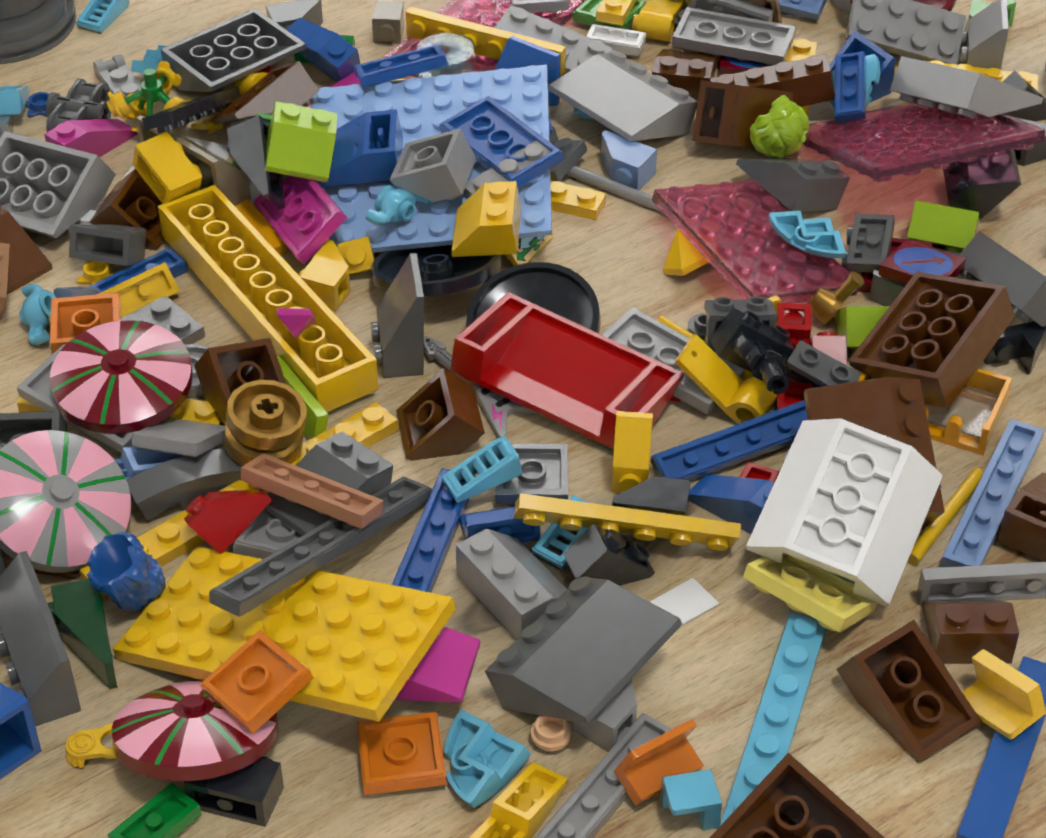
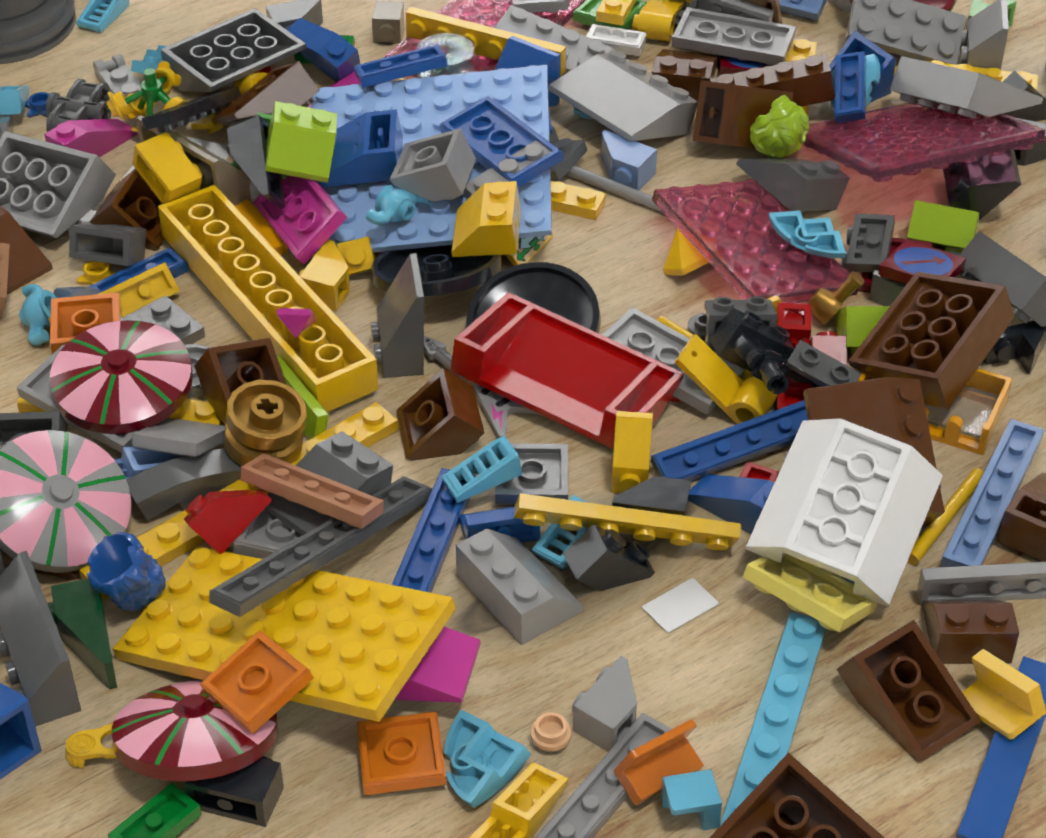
(580, 651): dark grey slope -> none

